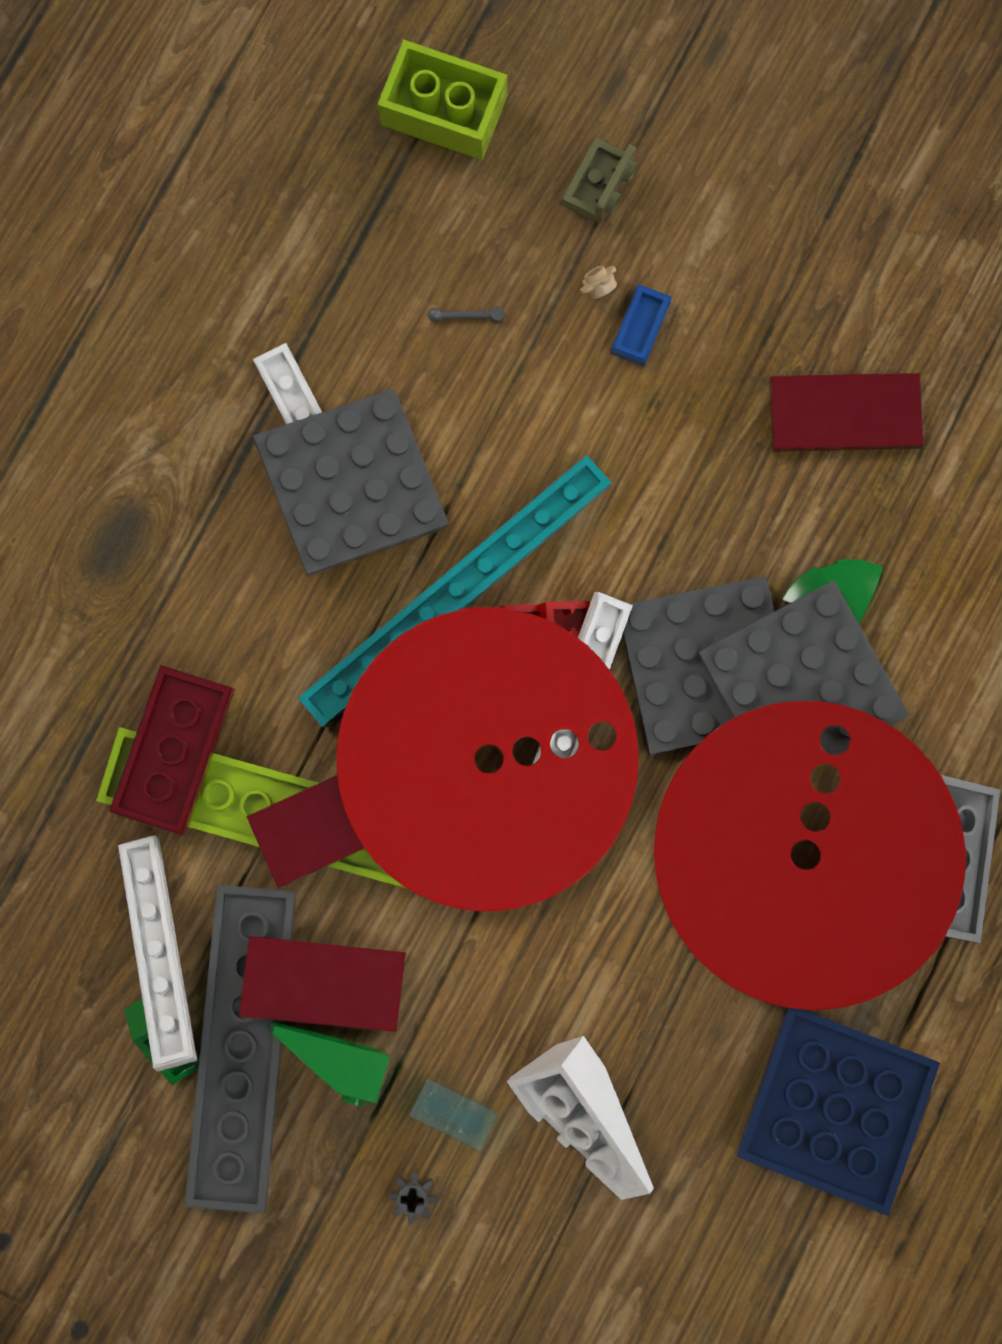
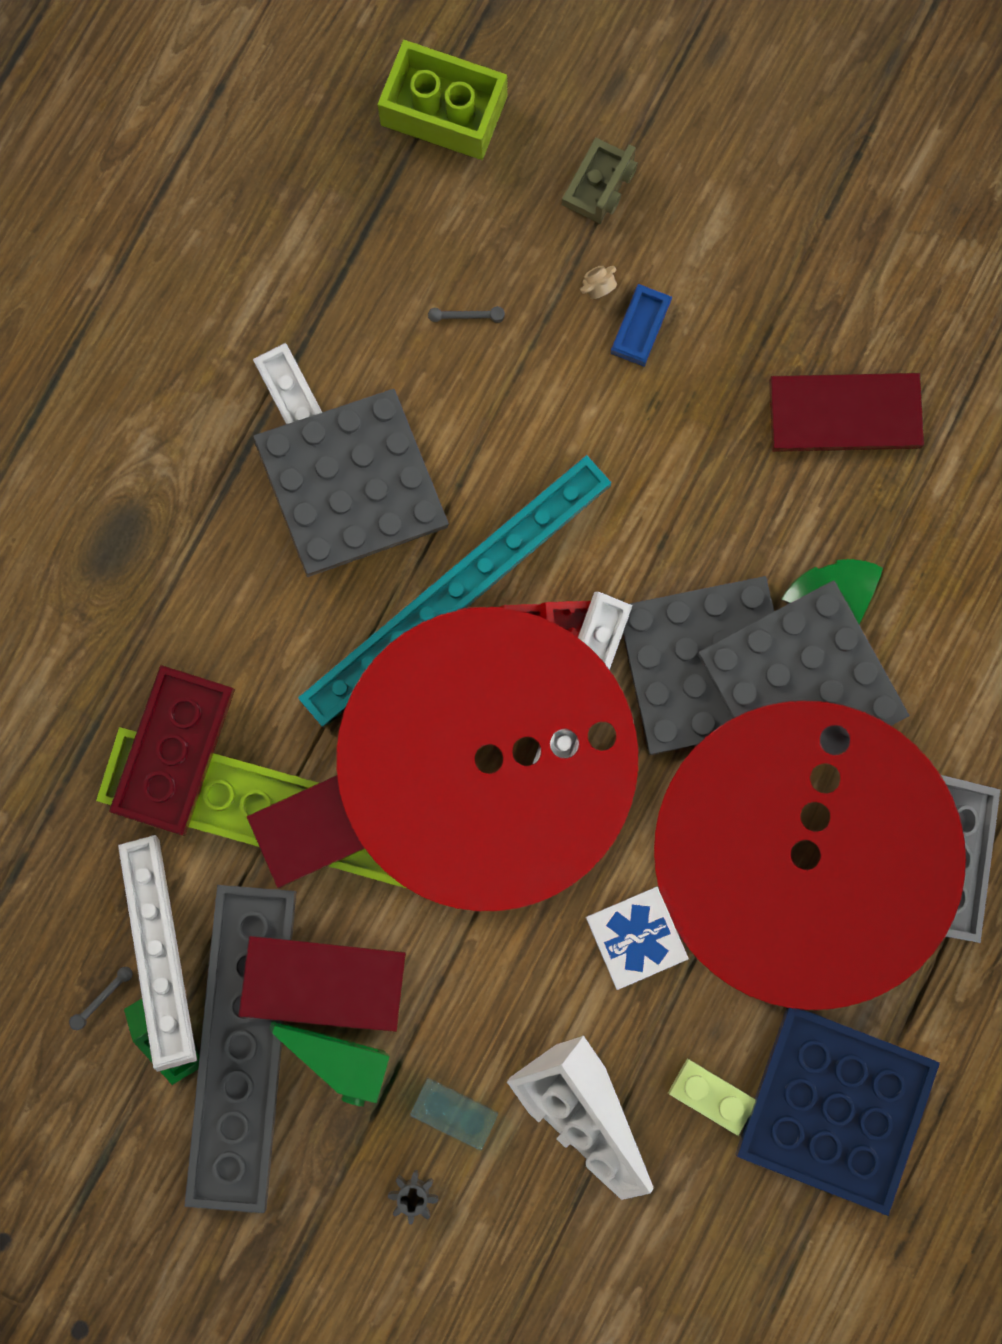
(79, 1020): none -> dark grey hinge
(637, 938): none -> white tile
(712, 1097): none -> yellowish green plate

